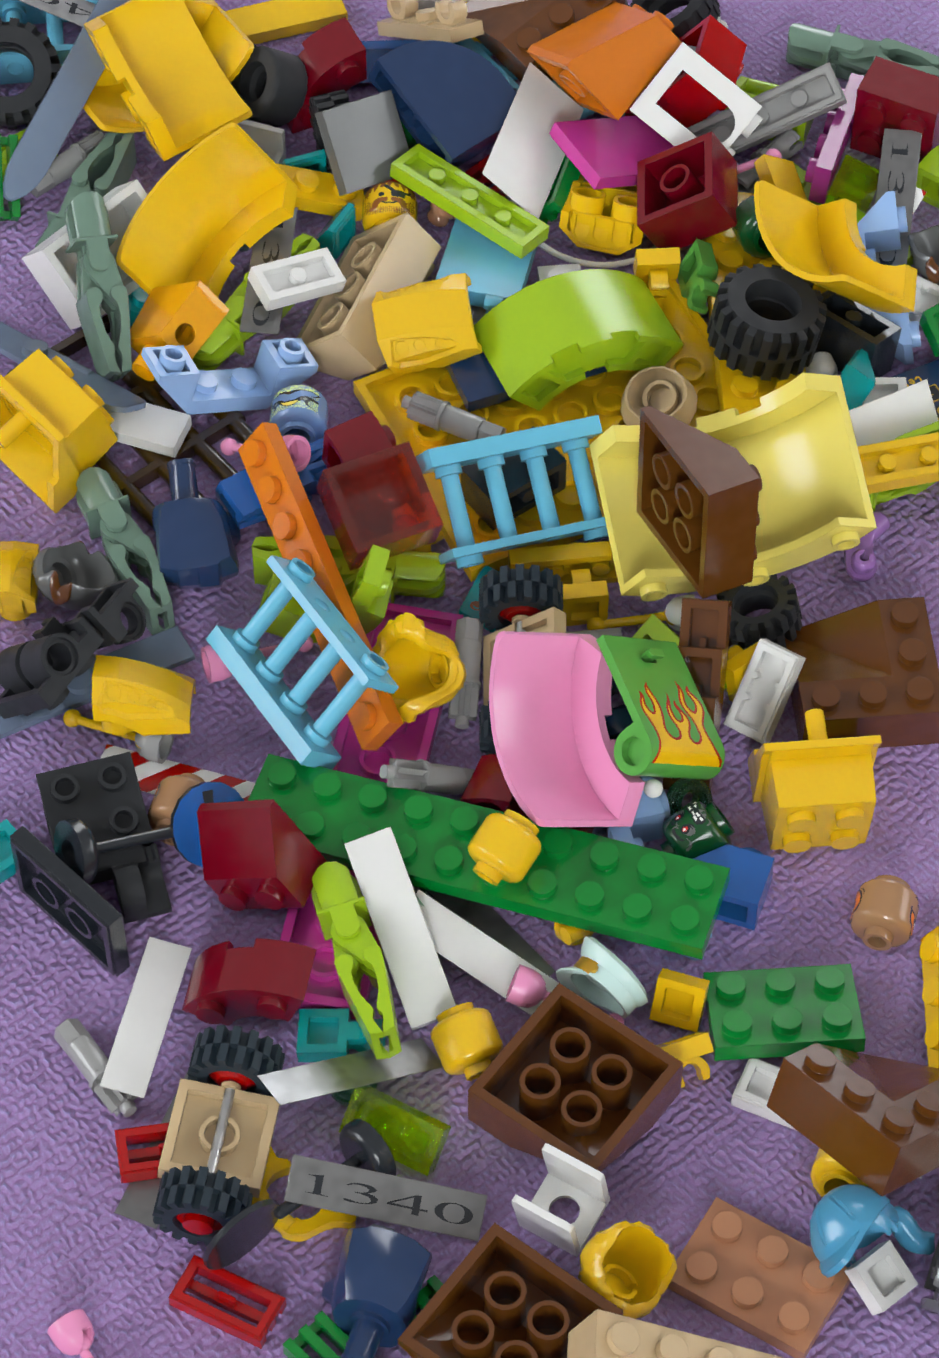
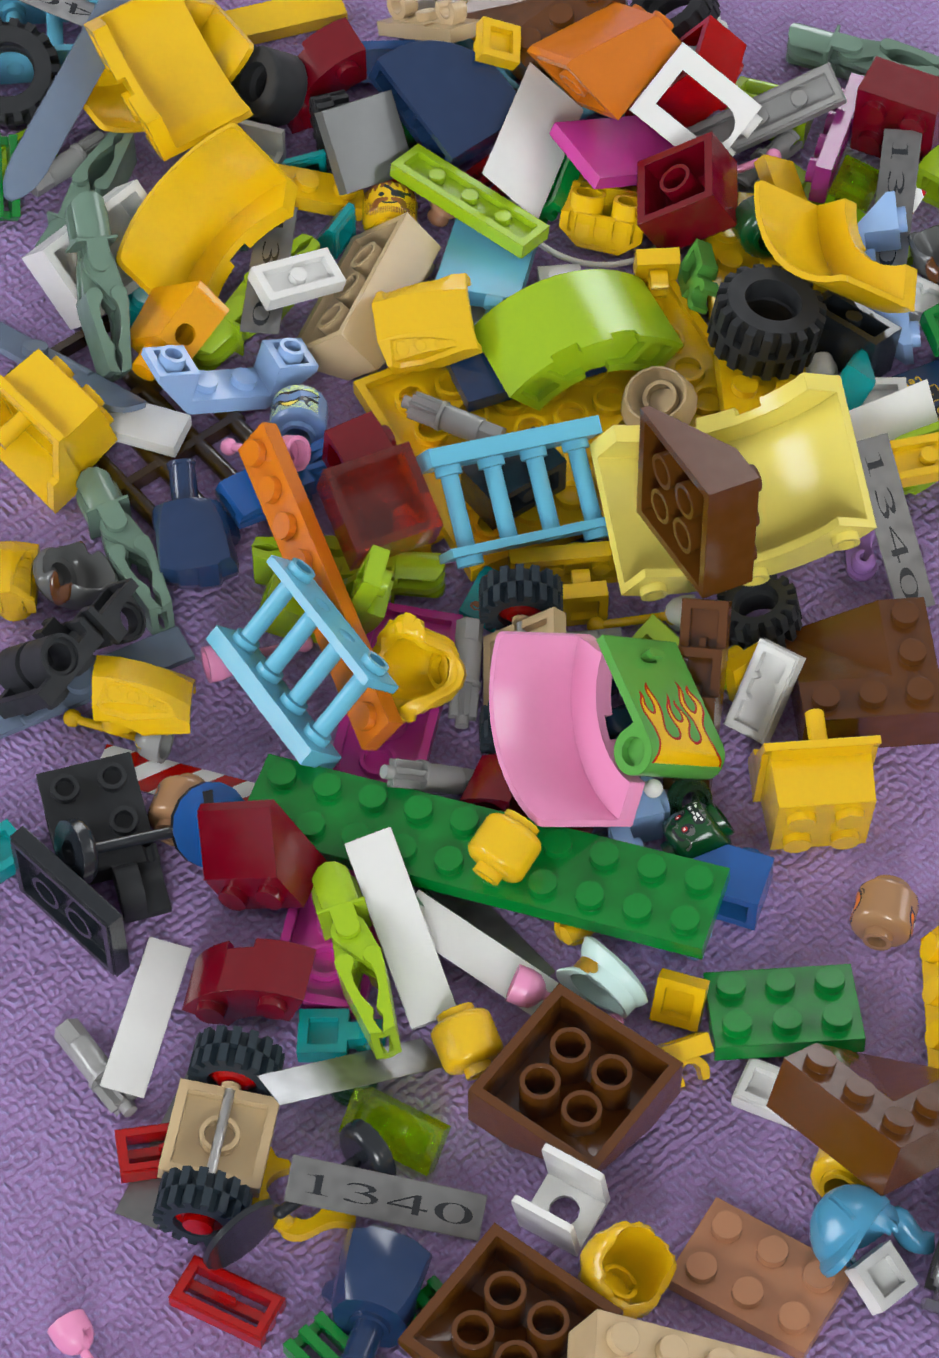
(497, 43): none -> yellow tile
(893, 521): none -> flat silver sticker

